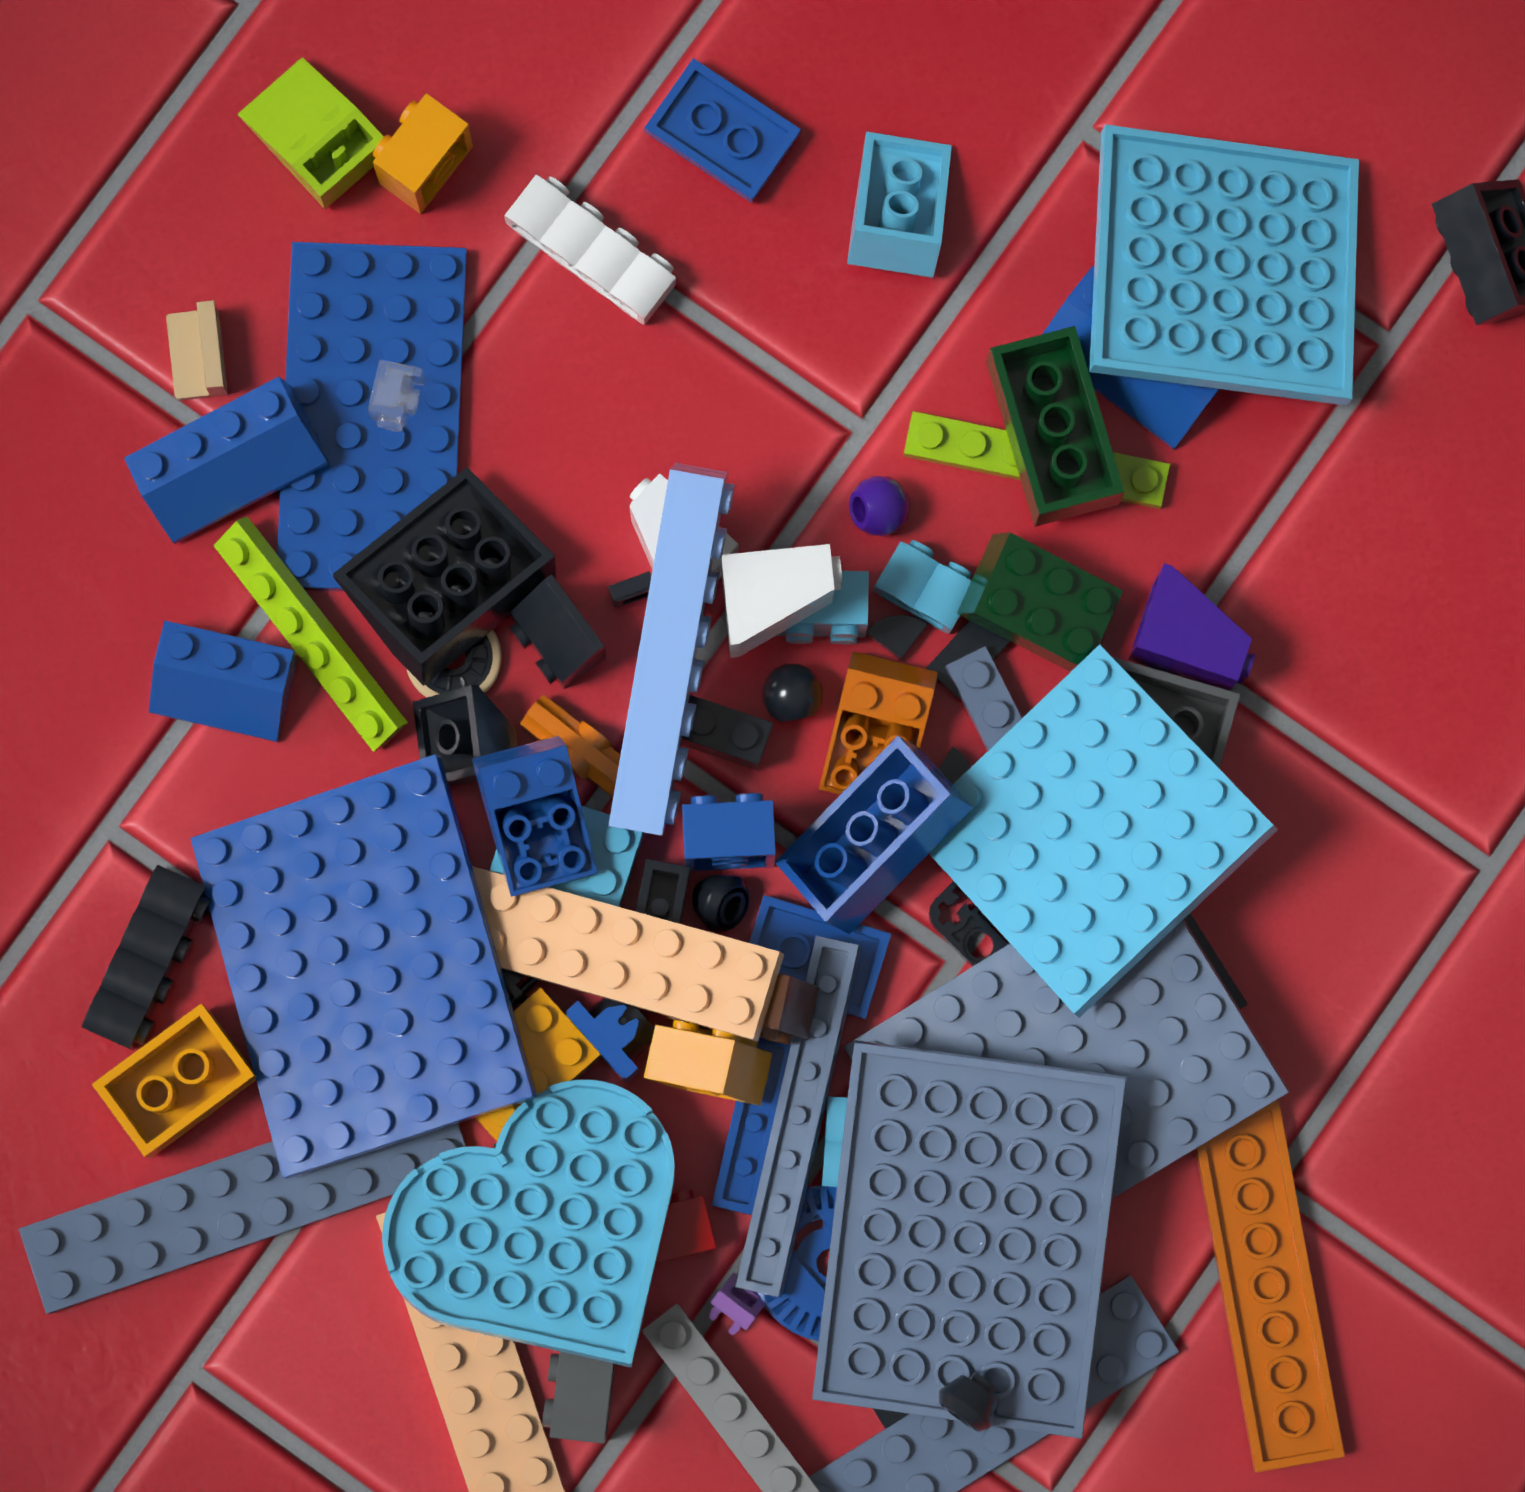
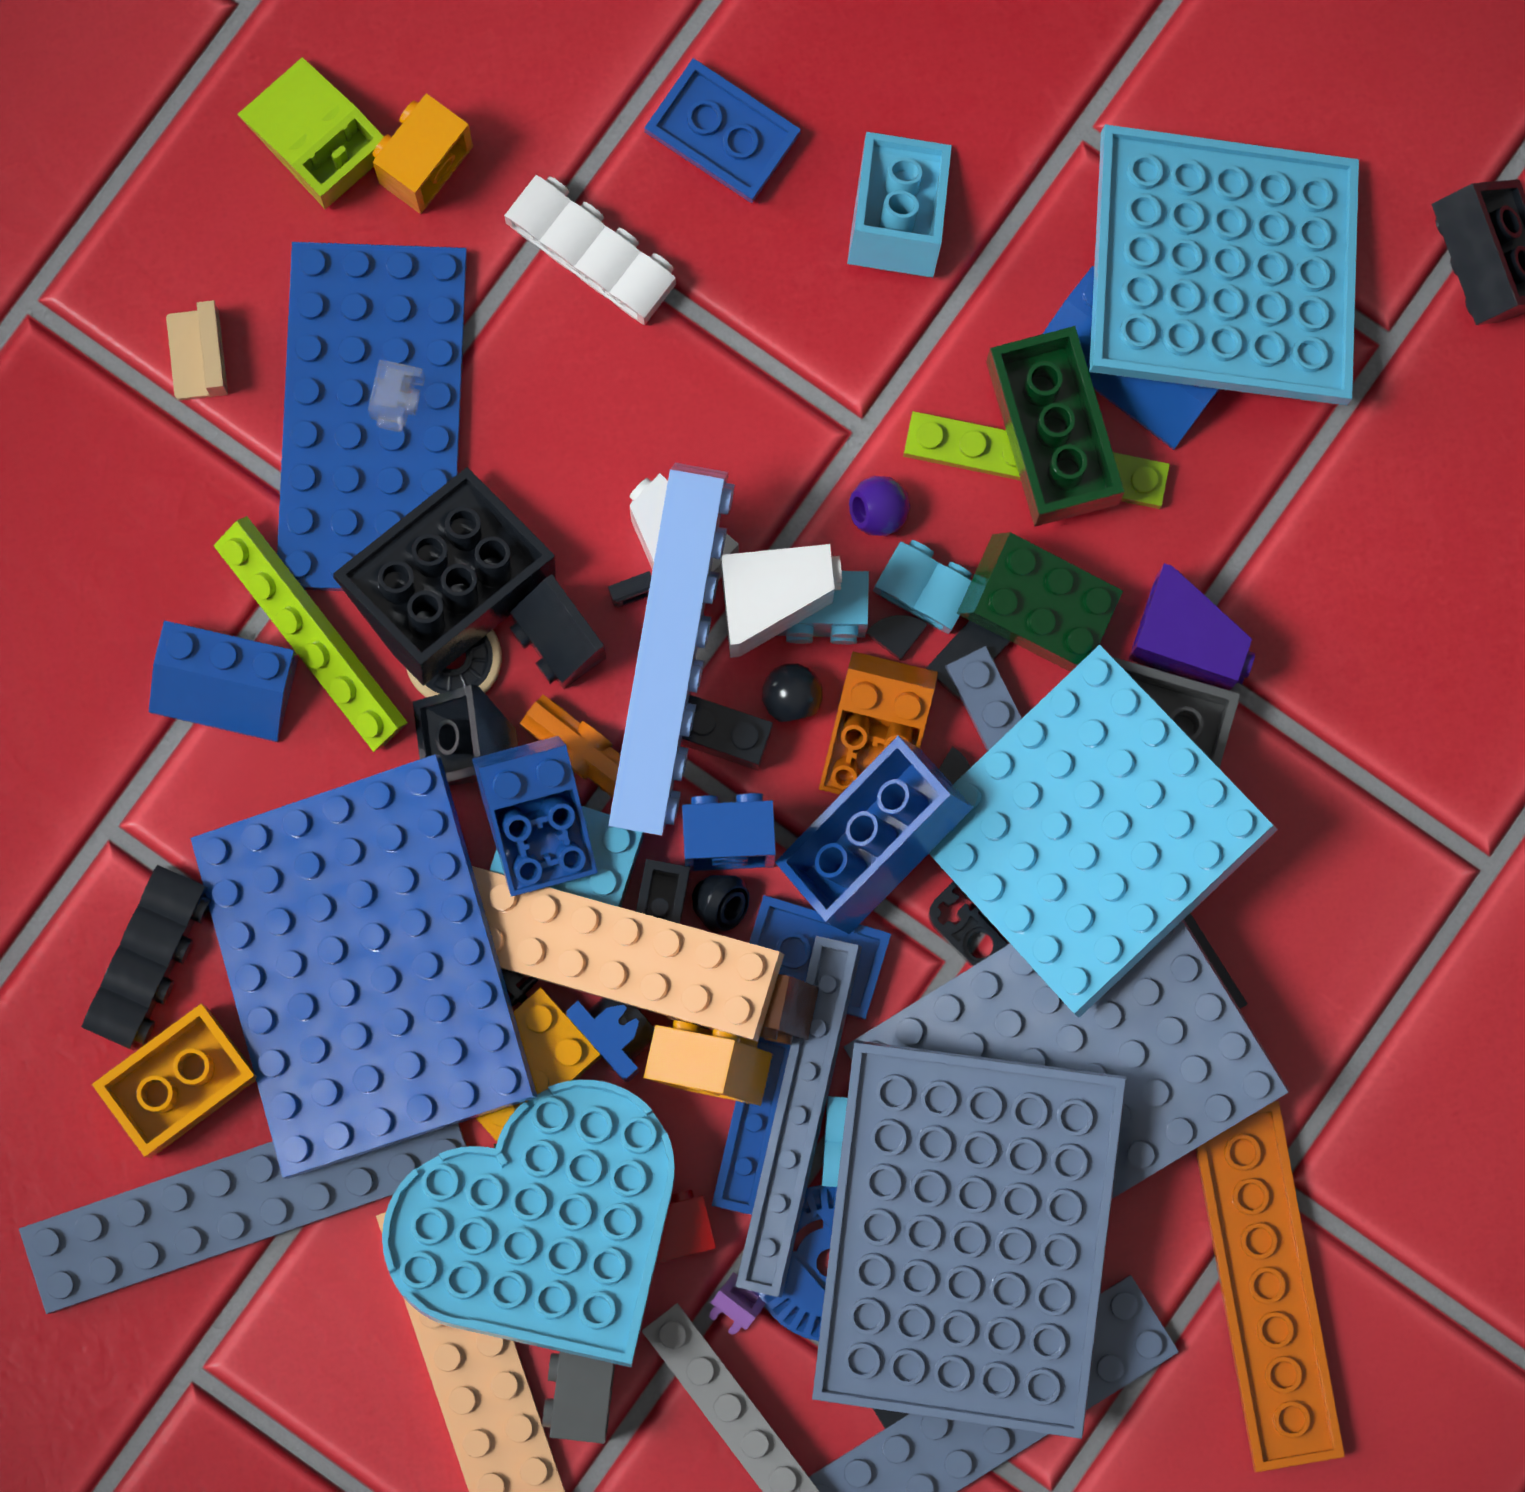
(227, 460): blue slope -> none
(970, 1401): black cone -> none

